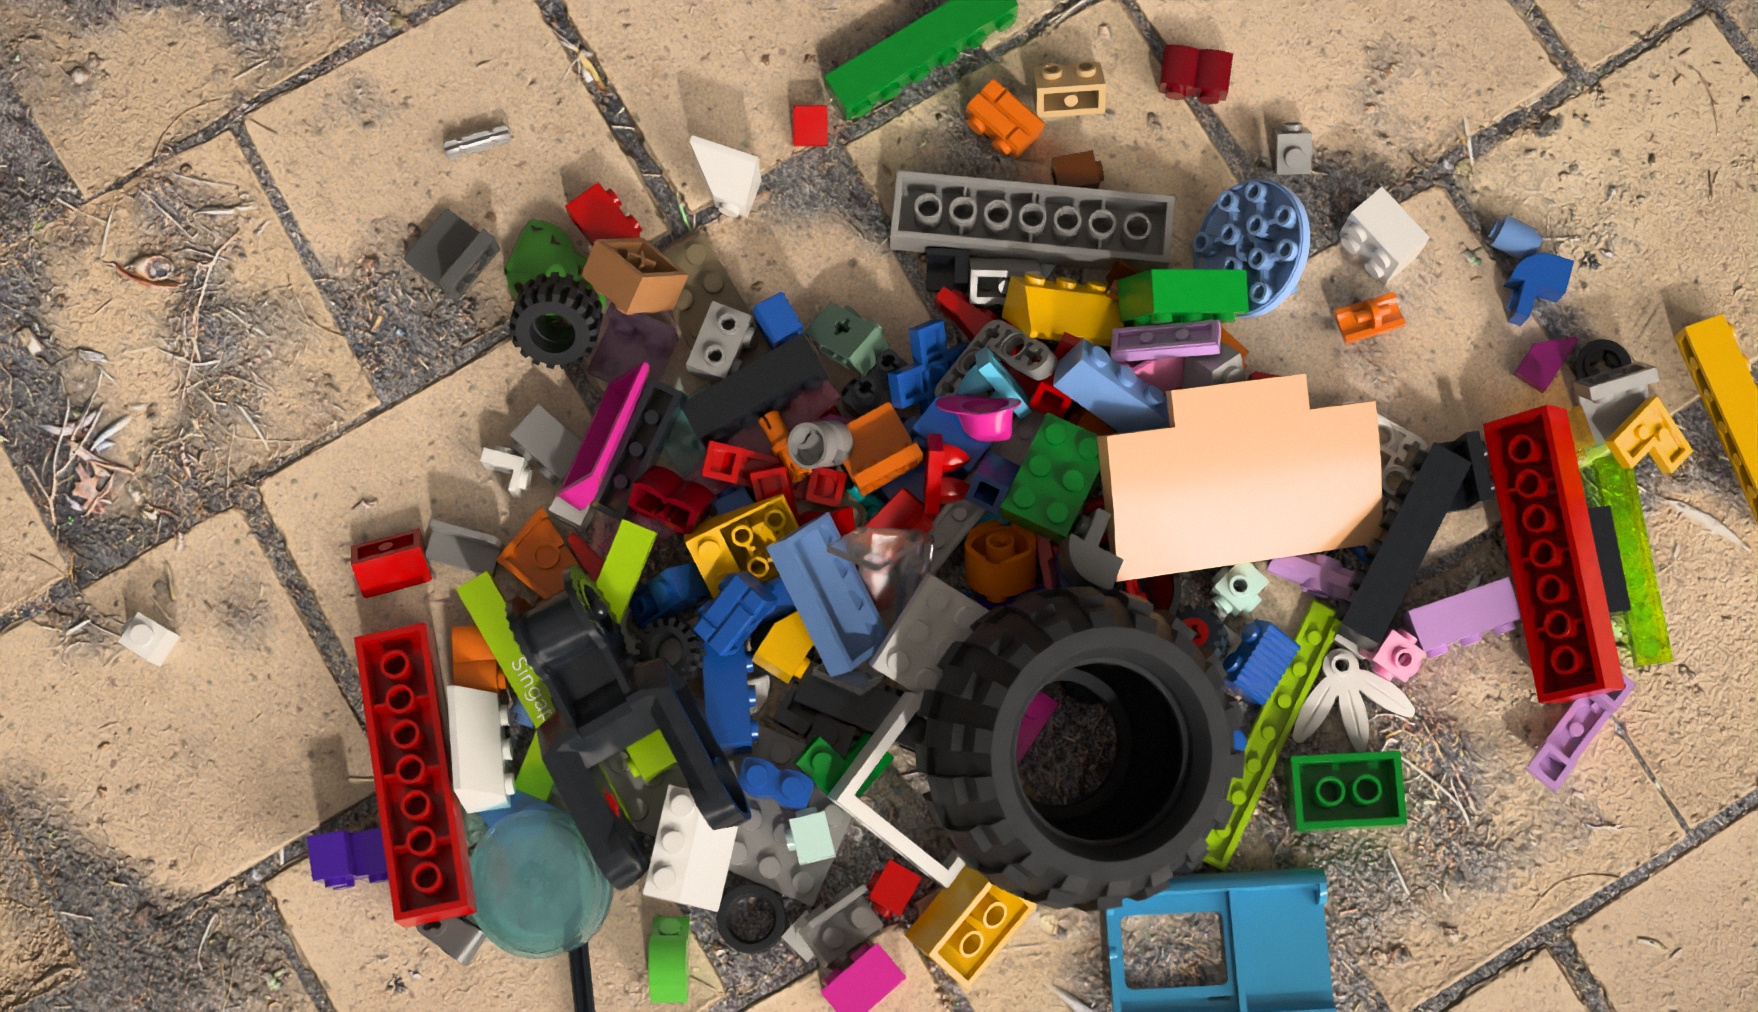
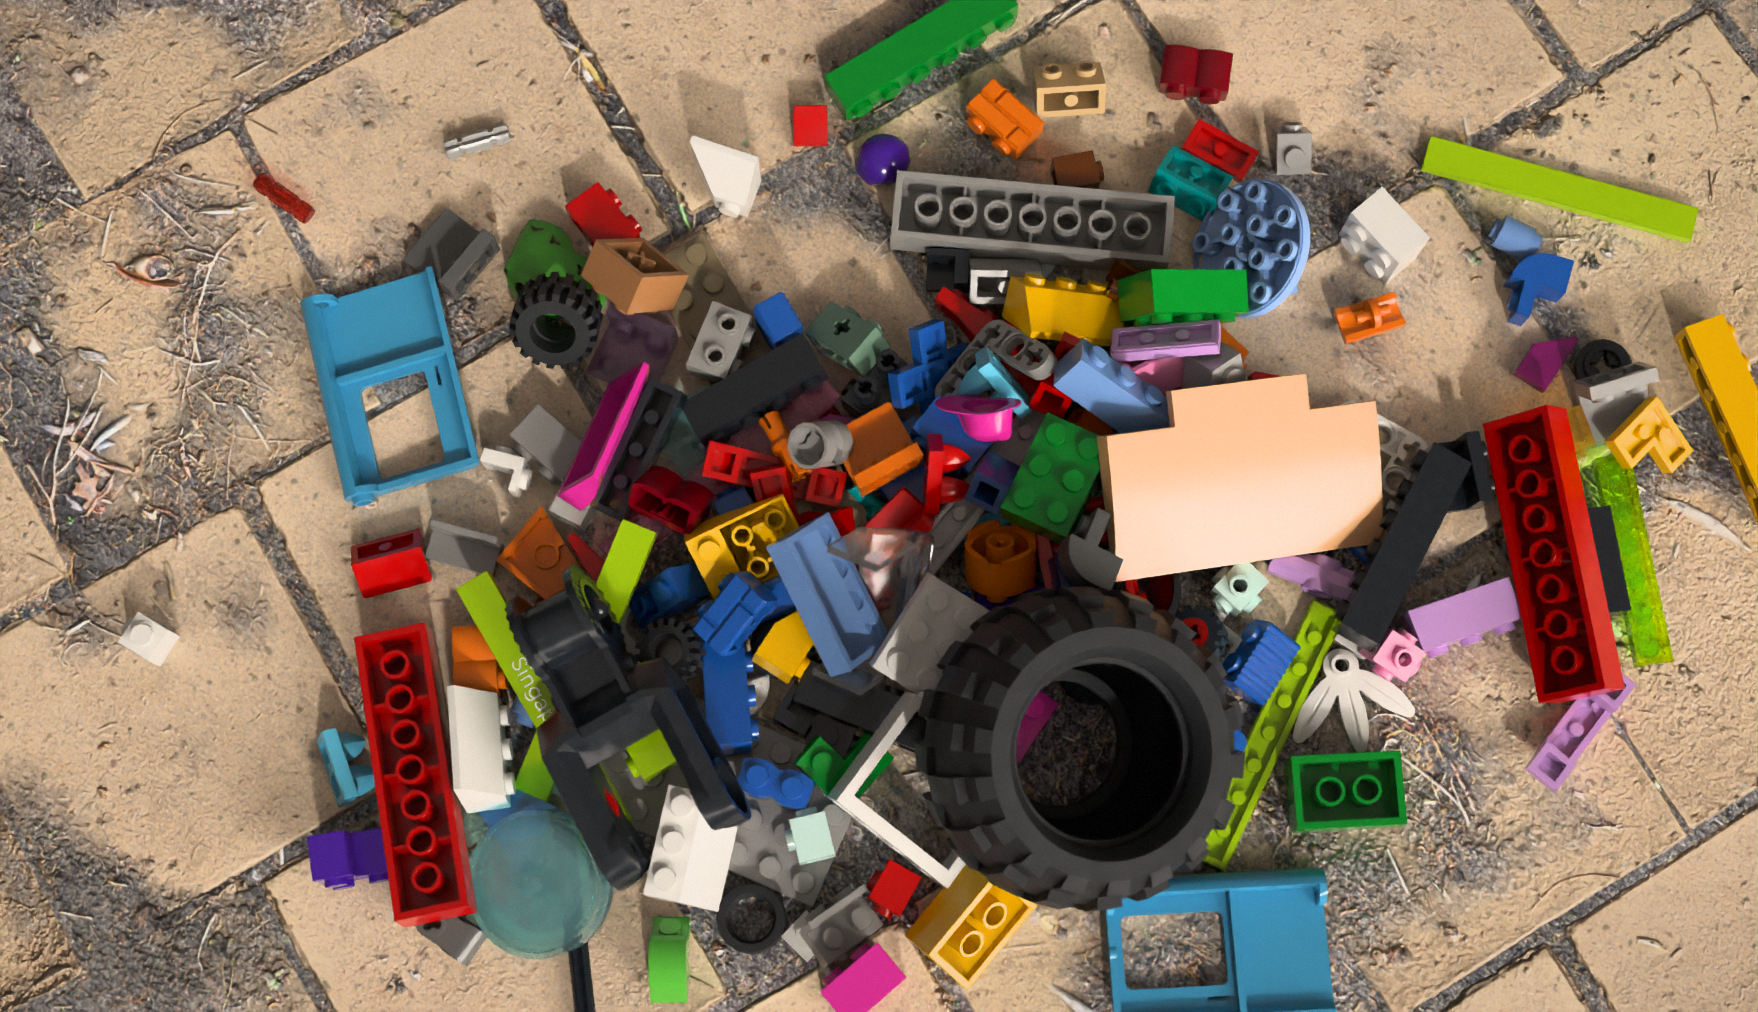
(283, 198): none -> clear red axle
(336, 752): none -> medium azure tile
(375, 340): none -> dark azure piece
(881, 158): none -> dark purple hair
(1190, 181): none -> teal bracket
(1220, 150): none -> red plate
(1559, 189): none -> lime tile

